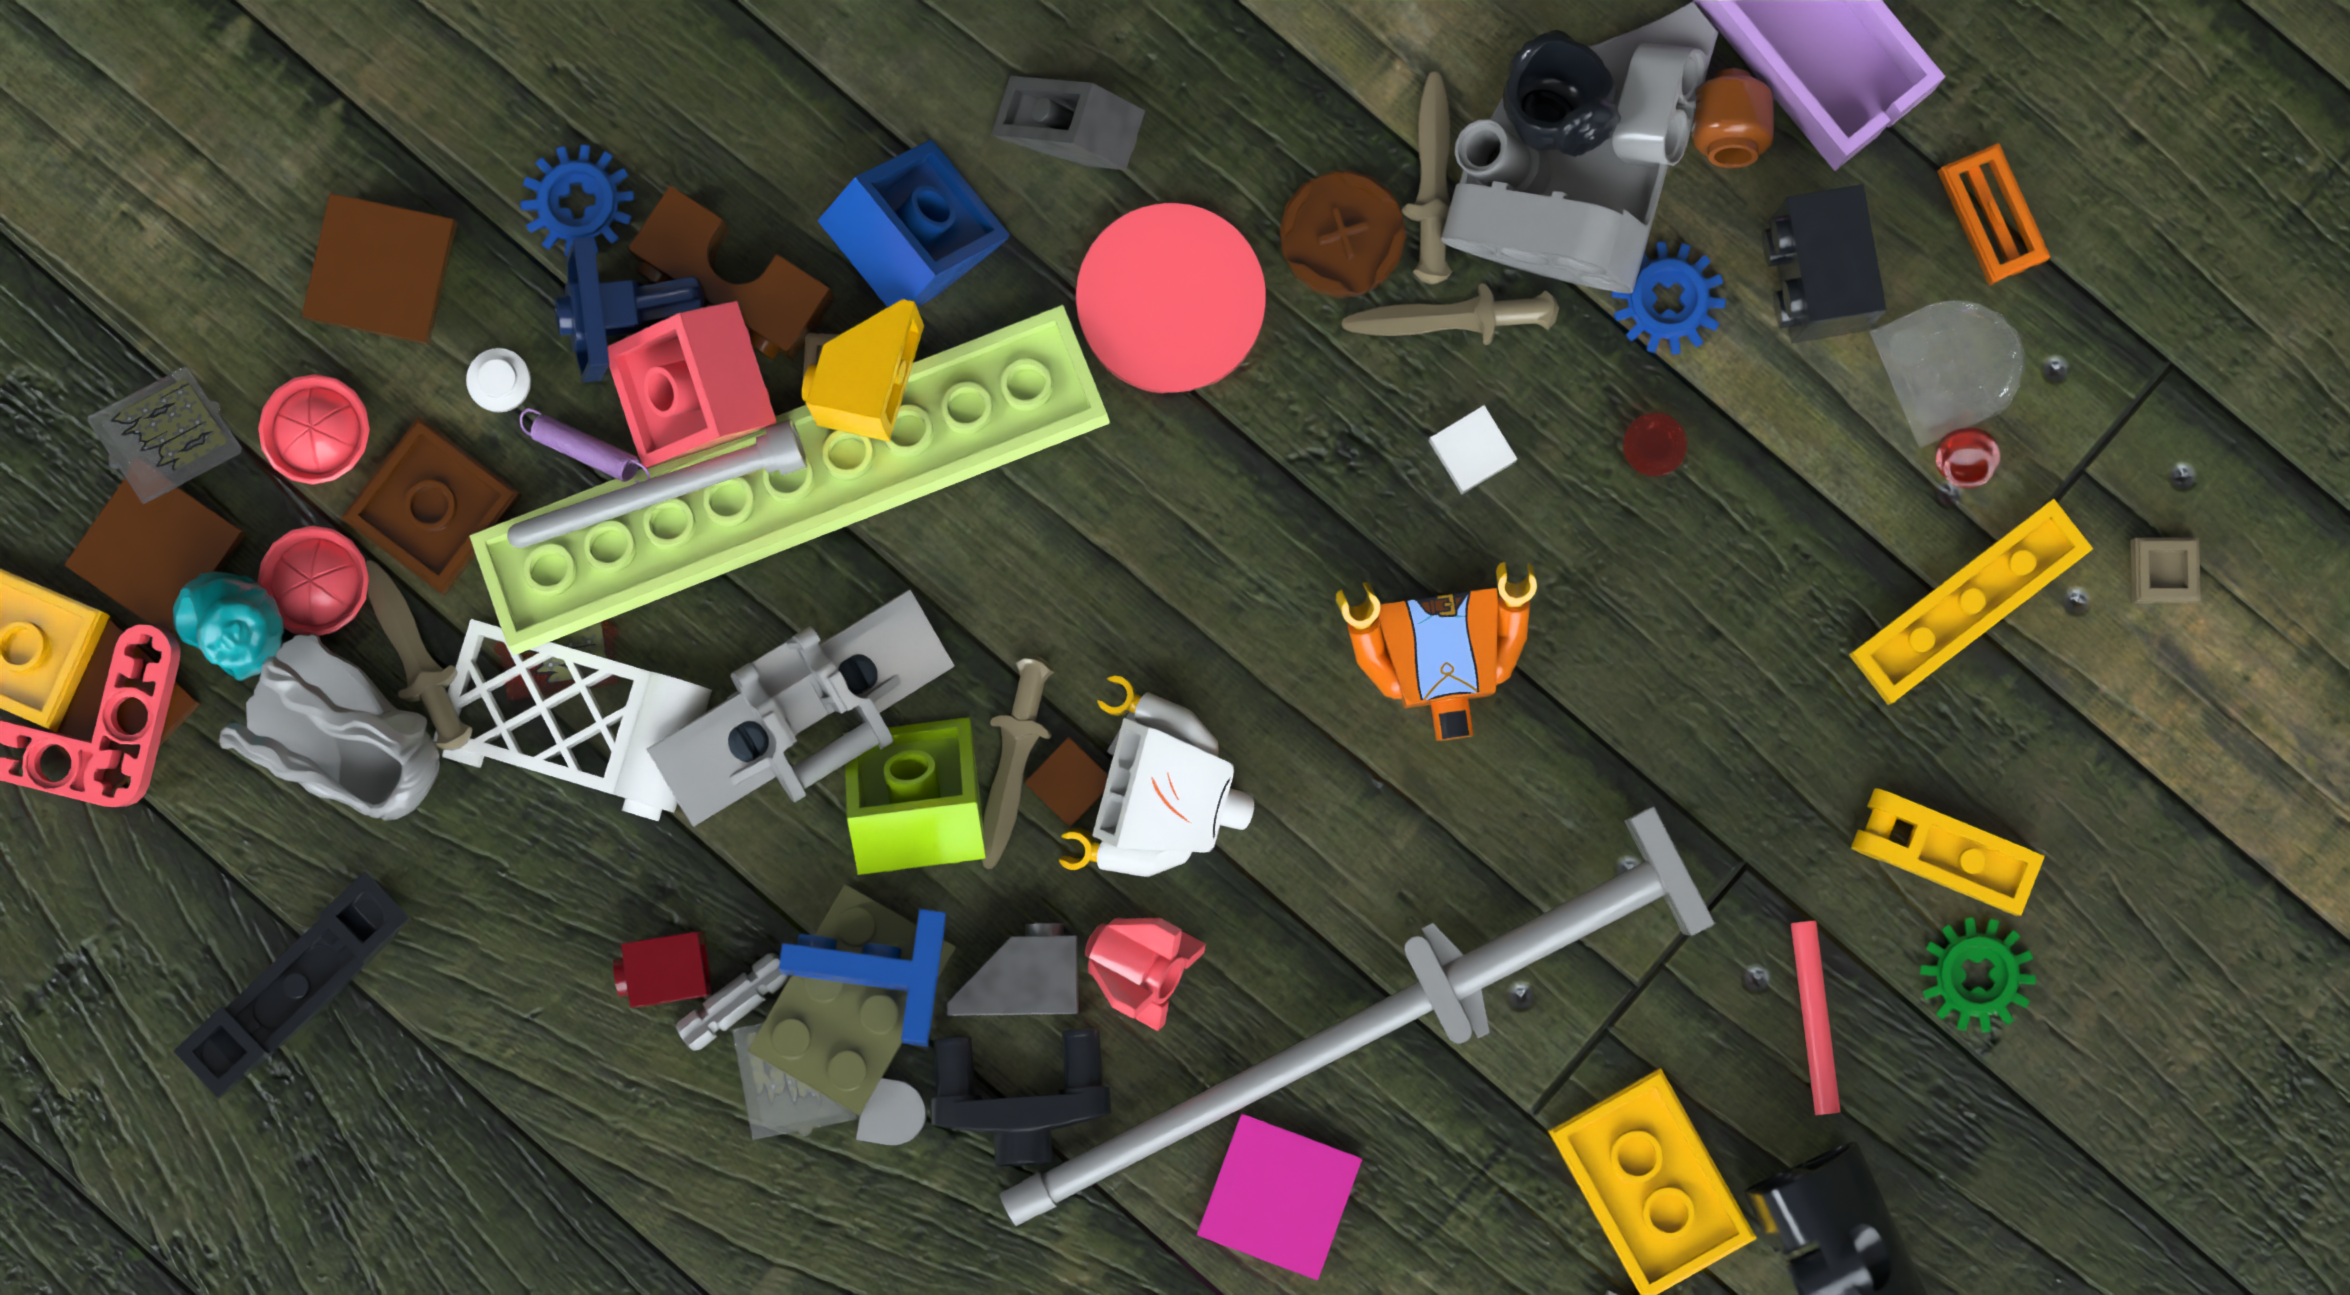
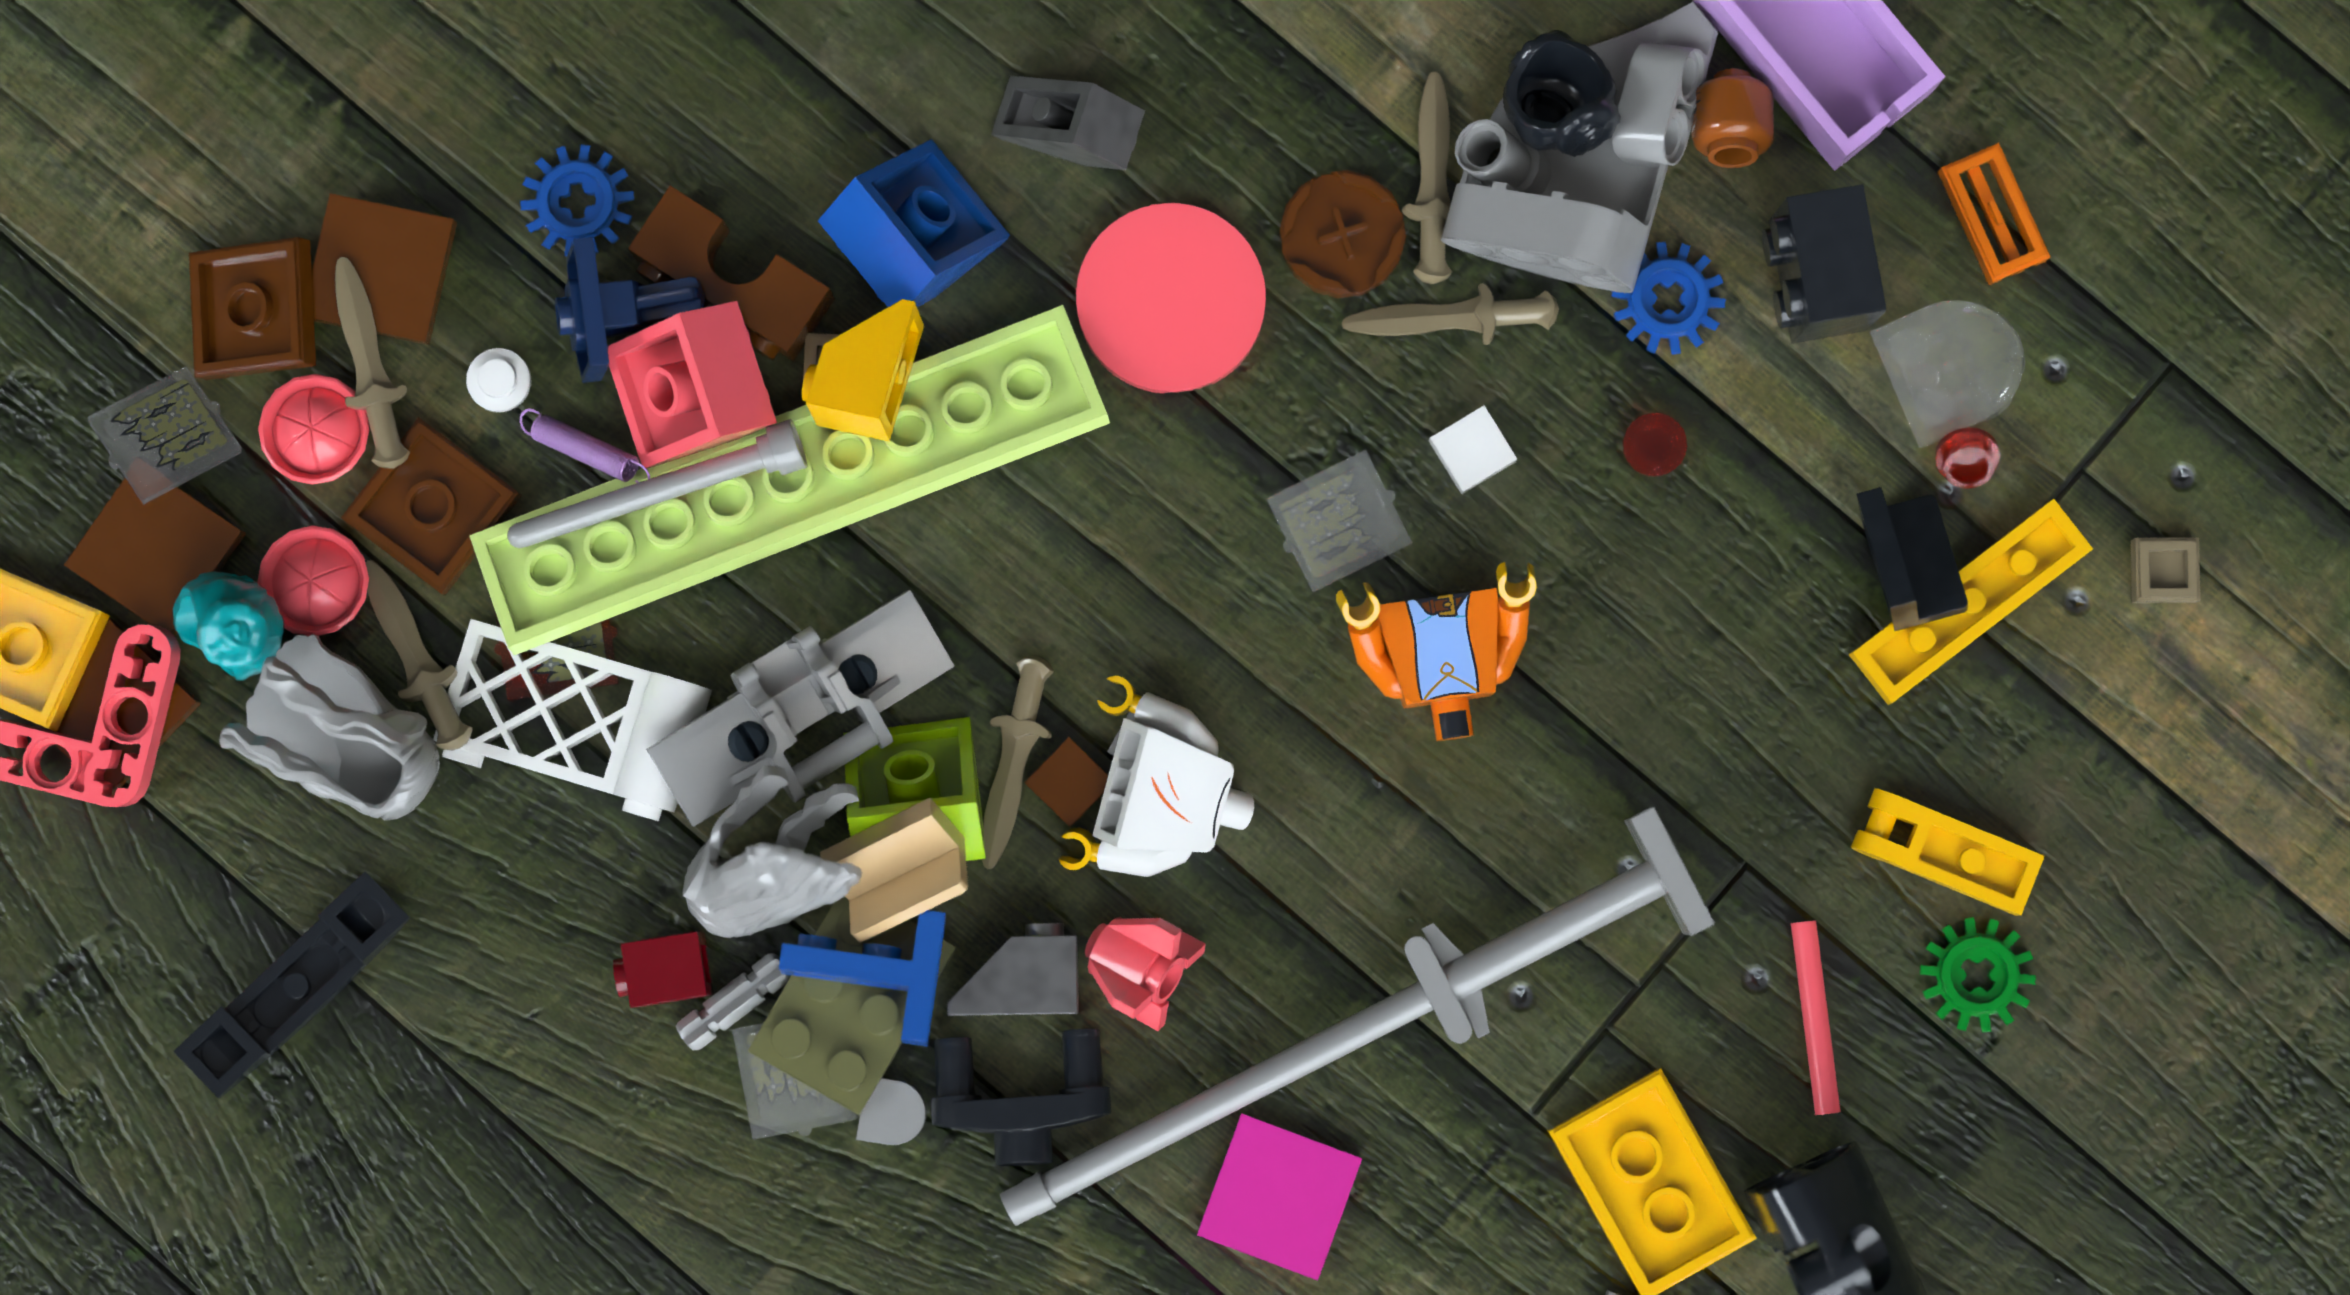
(252, 308): none -> reddish brown tile
(373, 387): none -> dark tan sword
(767, 881): none -> light grey hair
(905, 868): none -> tan panel
(1339, 521): none -> clear piece
(1912, 558): none -> black panel

